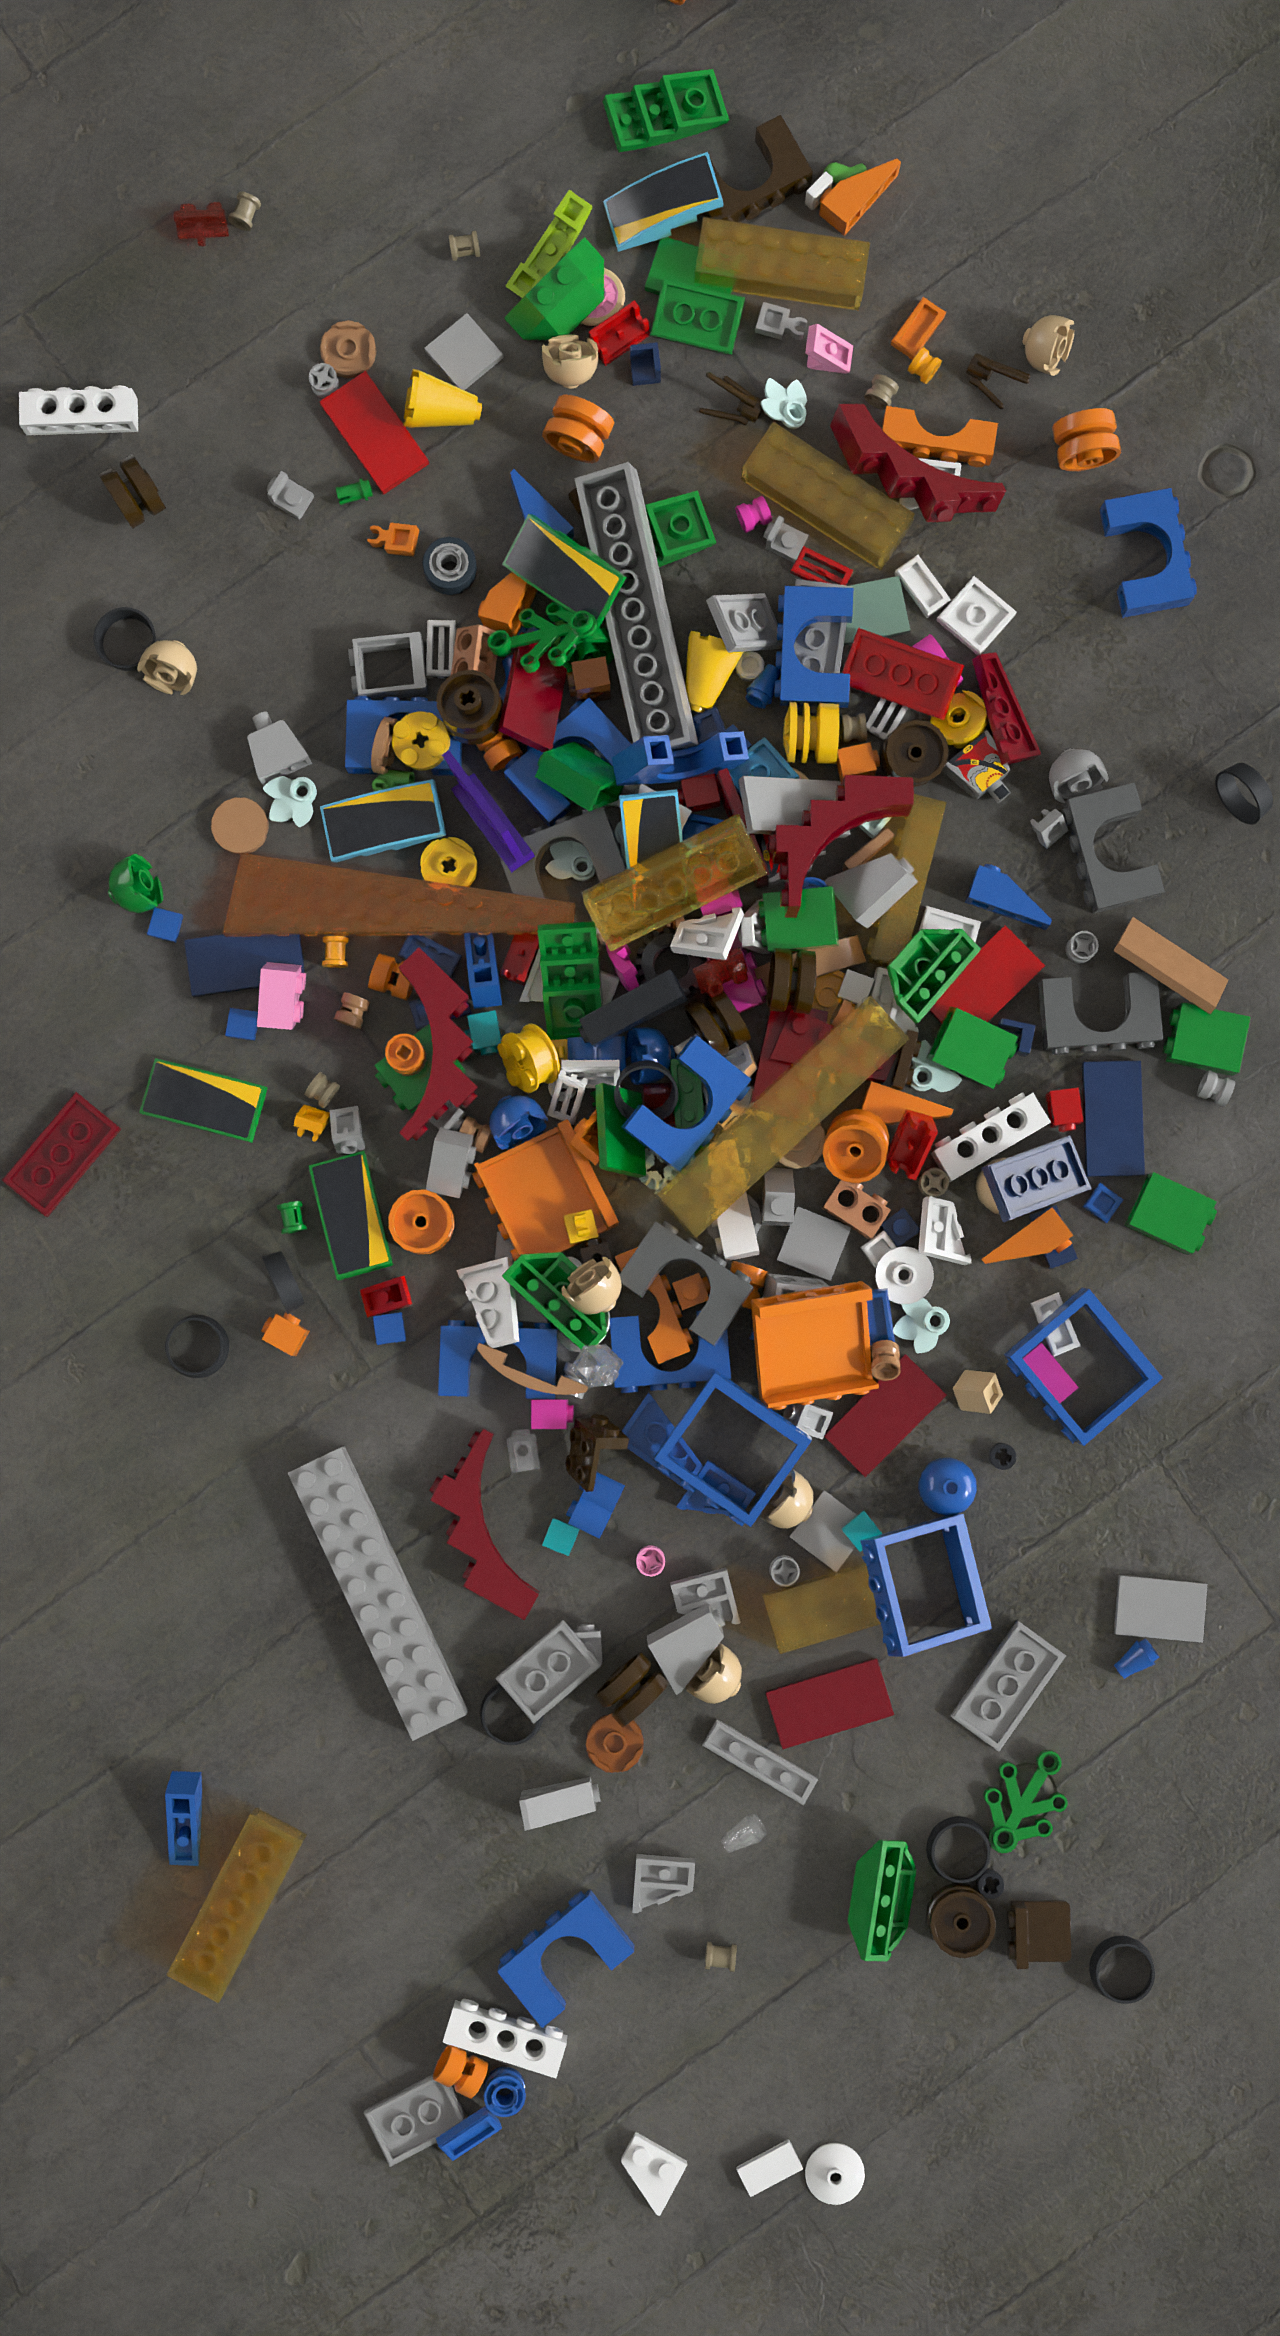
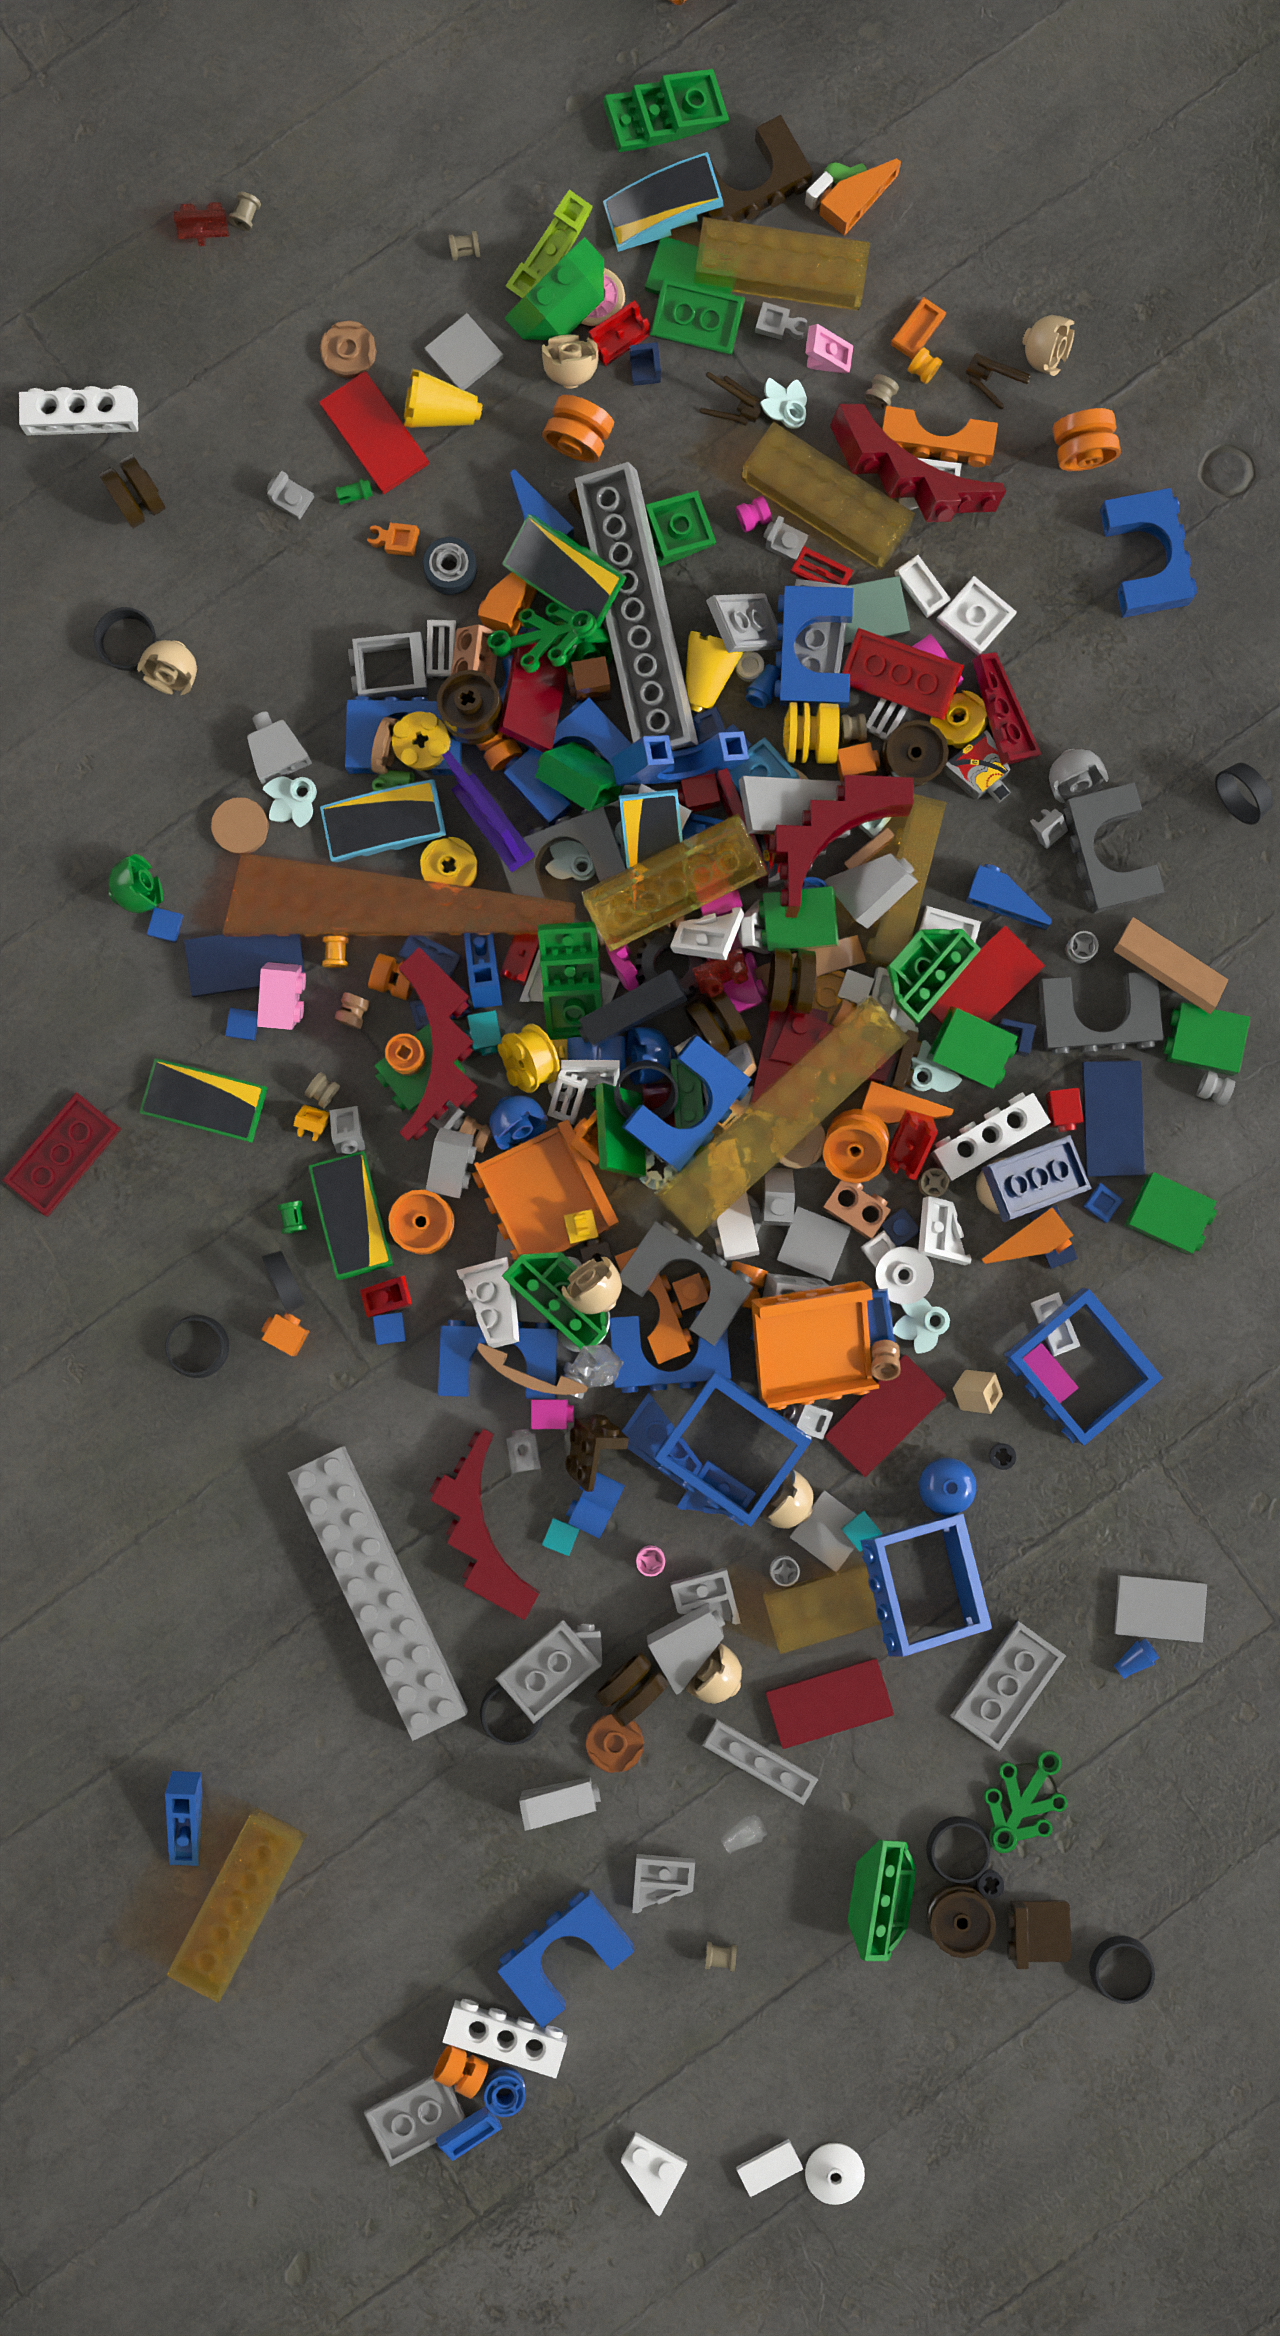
(322, 374): light grey wheel -> none

